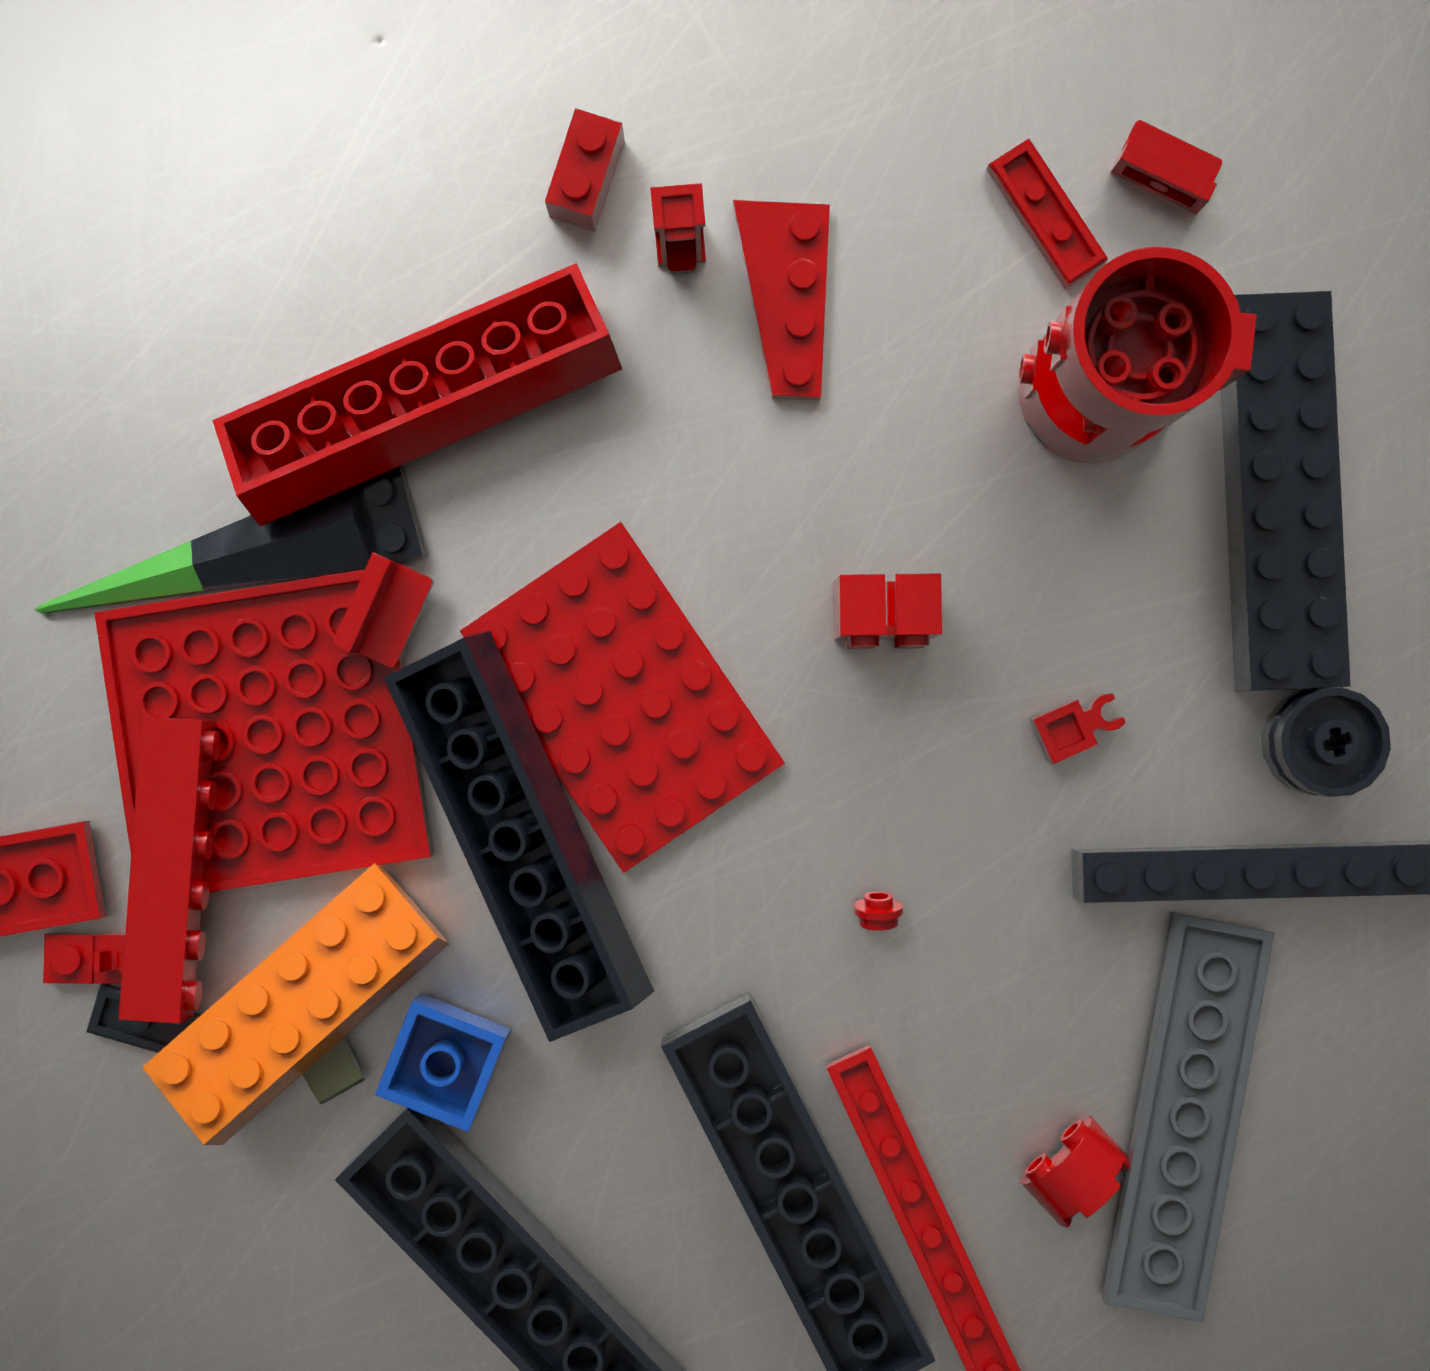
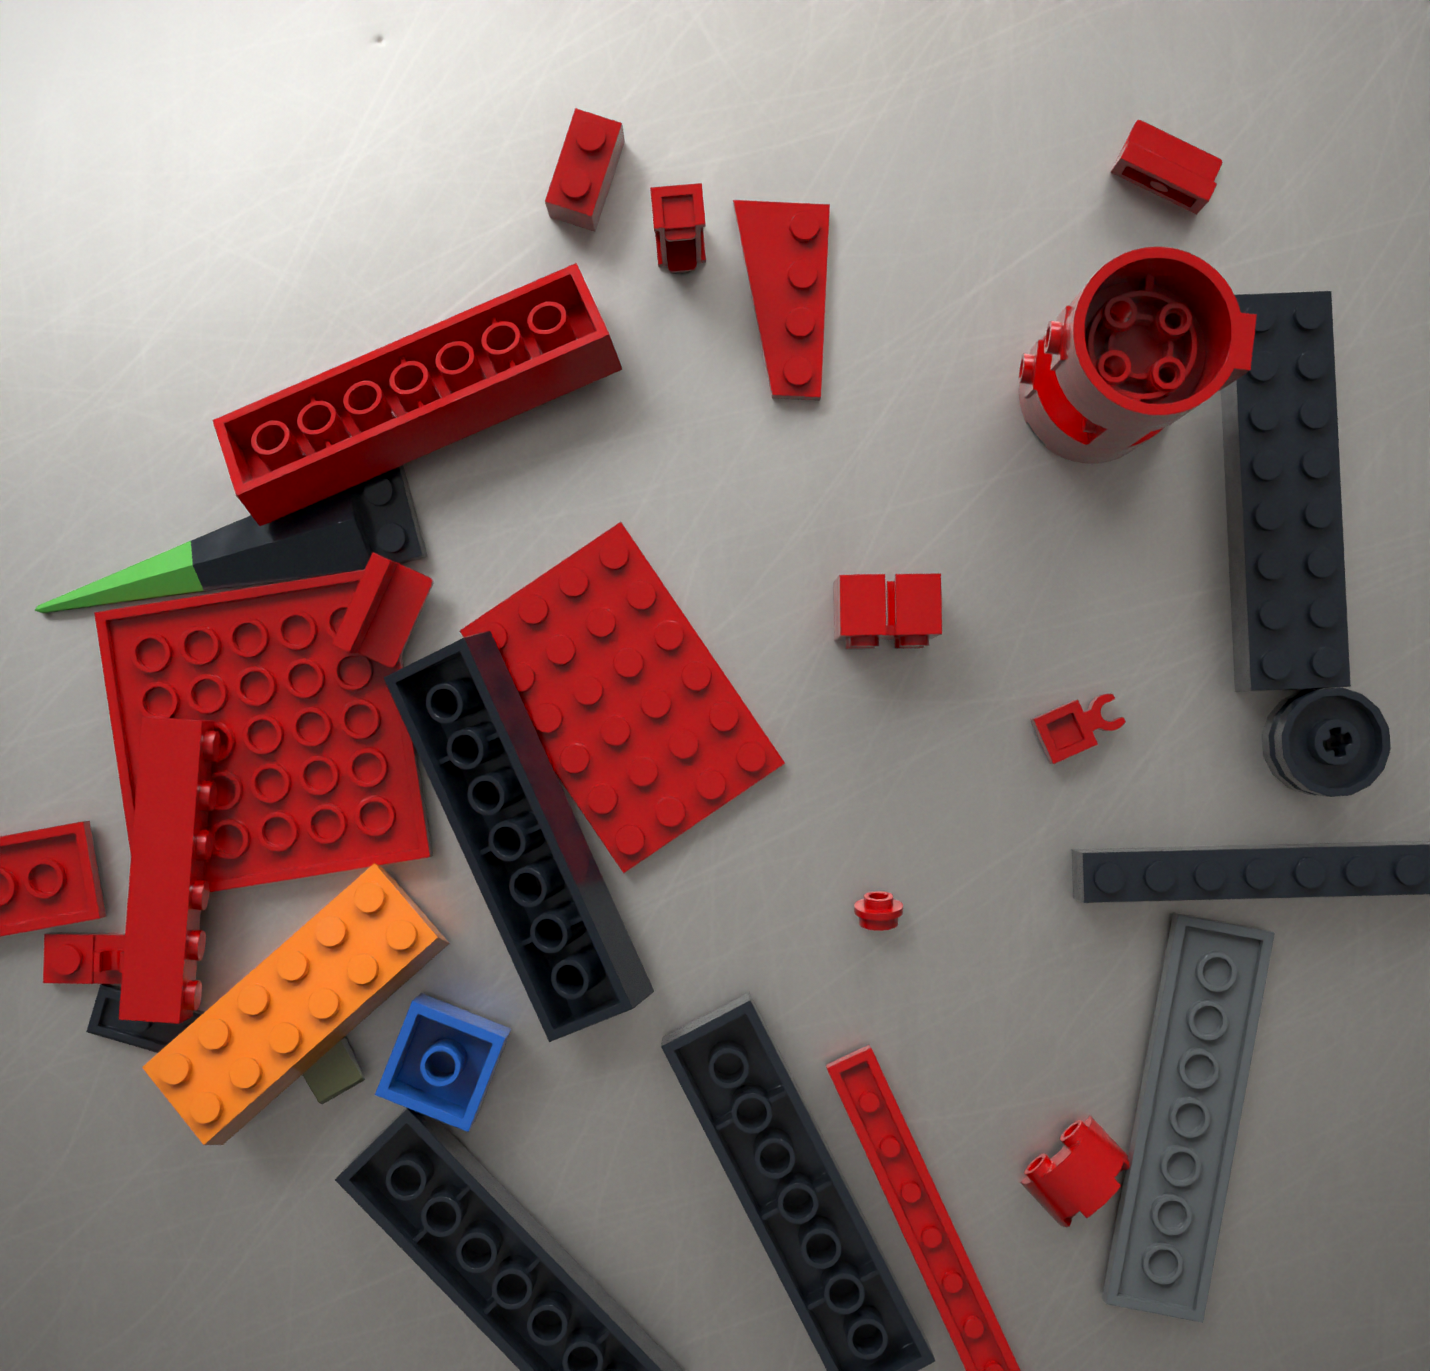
(1047, 213): red tile -> none

